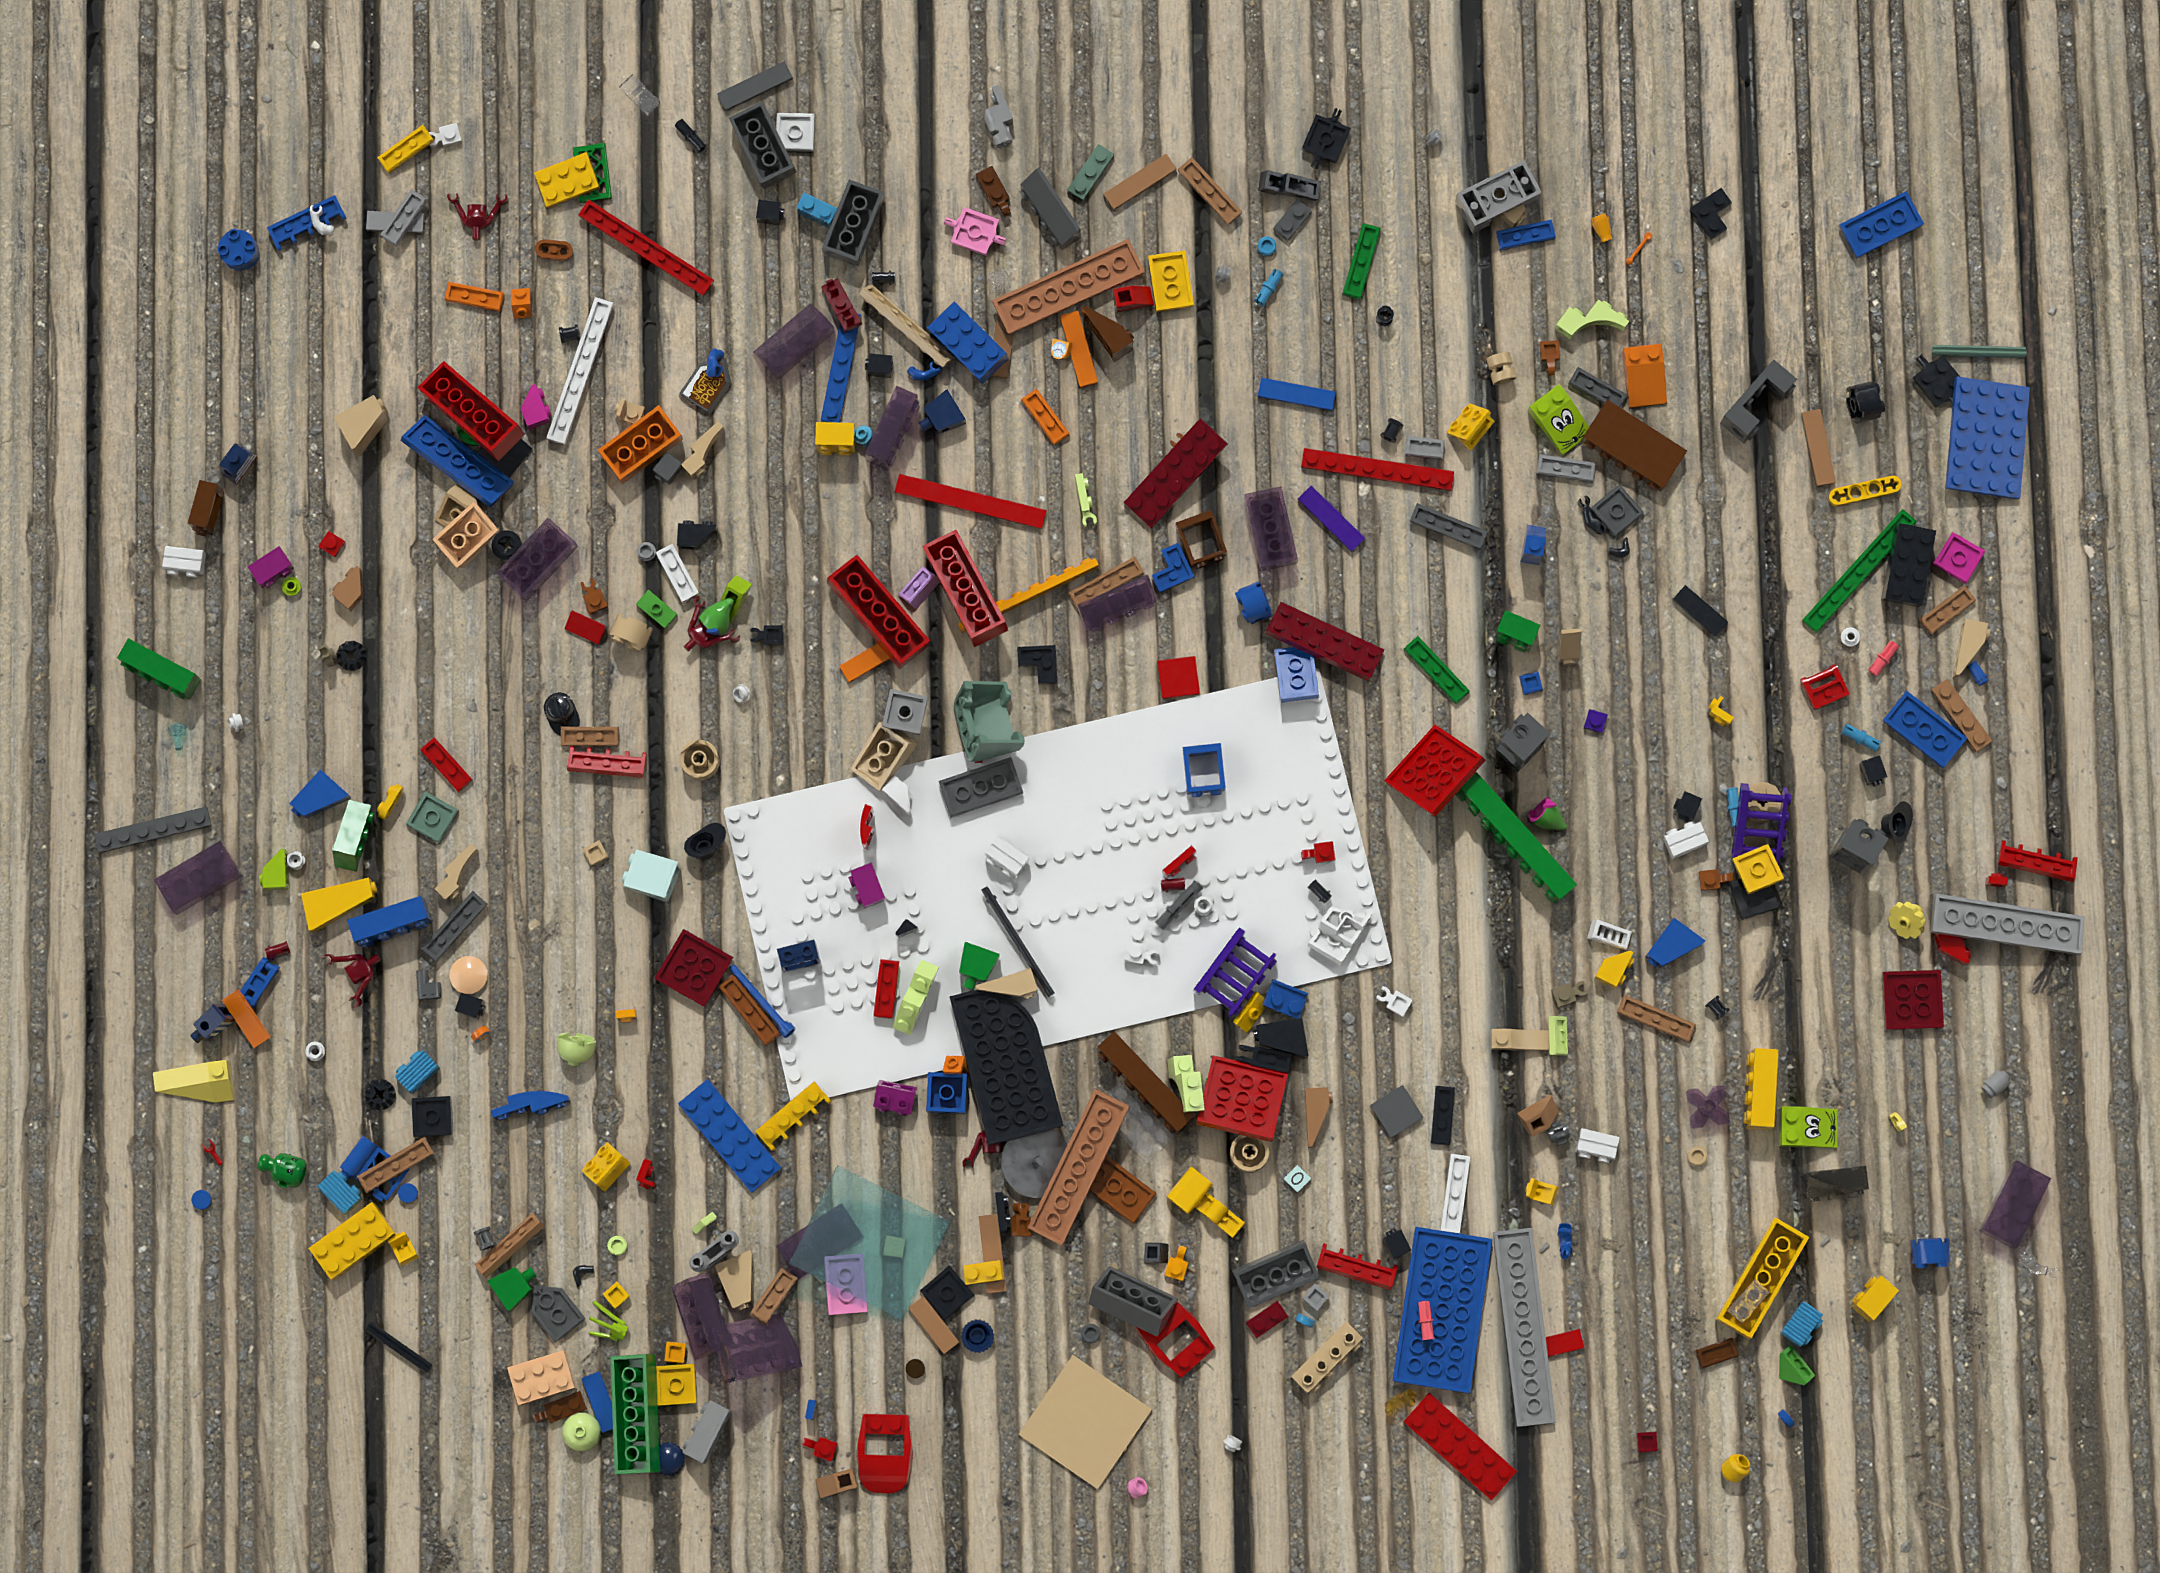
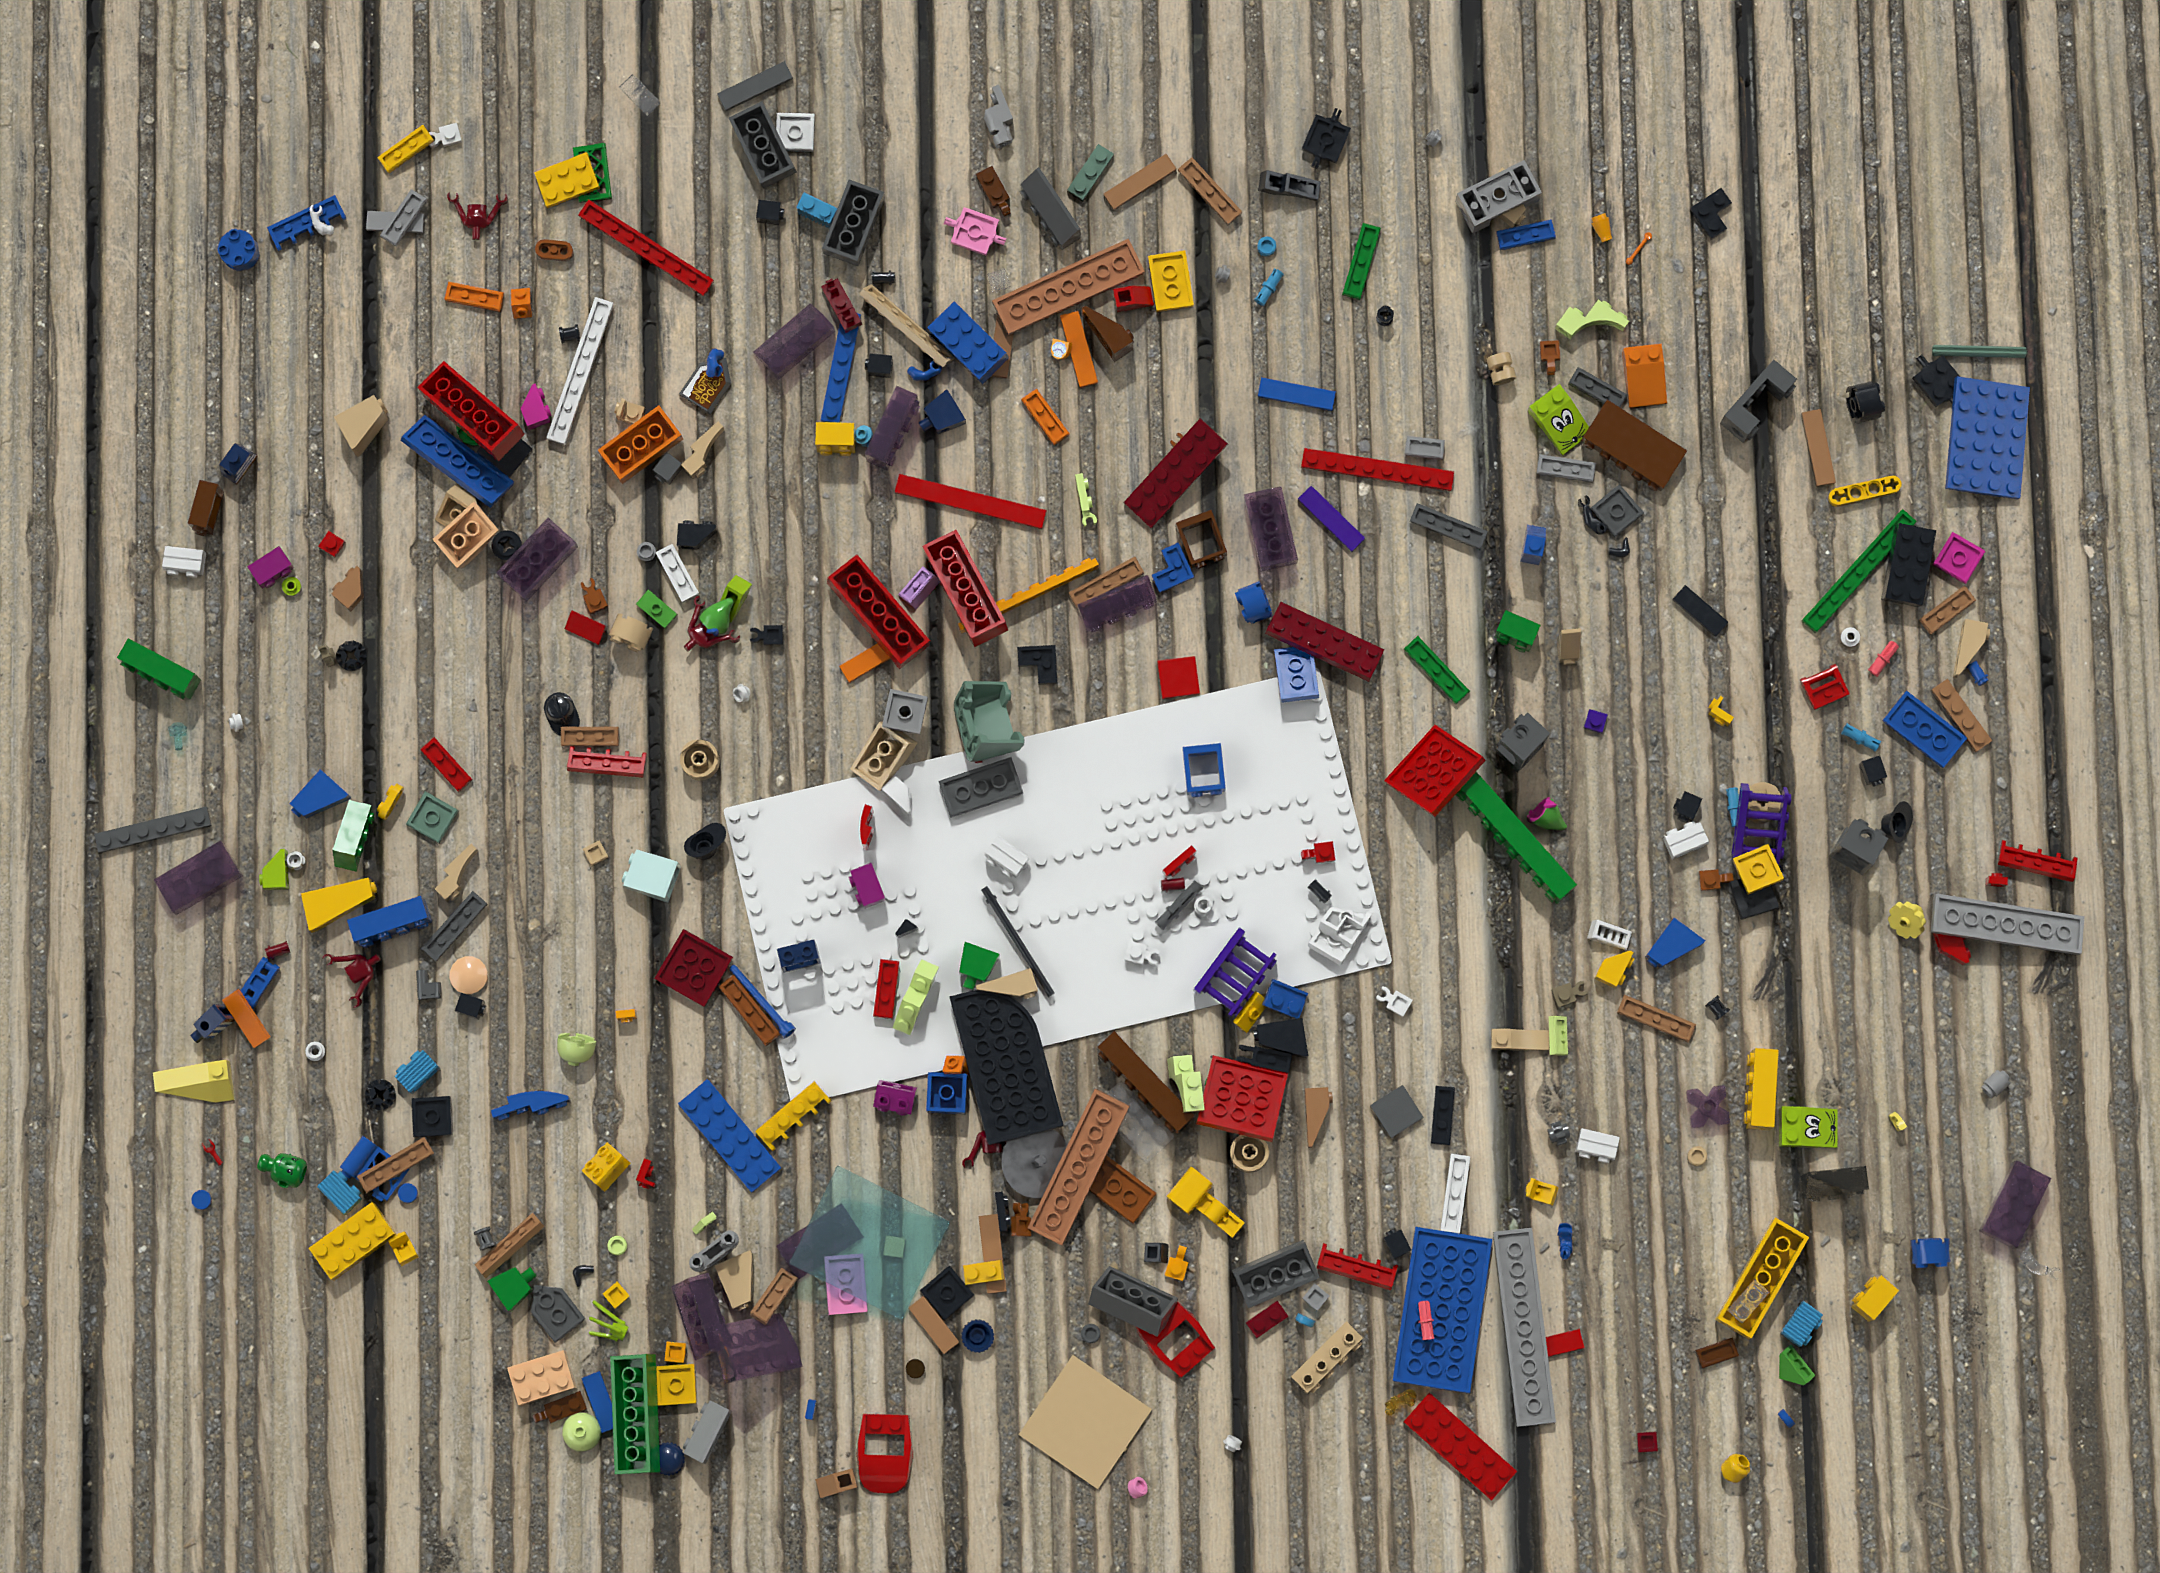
(398, 1347): black axle -> none
(480, 1034): orange tile -> none
(690, 135): black axle -> none
(823, 1448): red plate -> none
(1292, 219): dark grey plate -> none
(1297, 1178): light aqua tile -> none
(1391, 430): black bush -> none
(1471, 425): yellow bracket -> none
(1531, 683): blue tile -> none
(1539, 1115): medium nougat slope -> none
(1881, 224): blue plate -> none
(1912, 999): dark red plate -> none

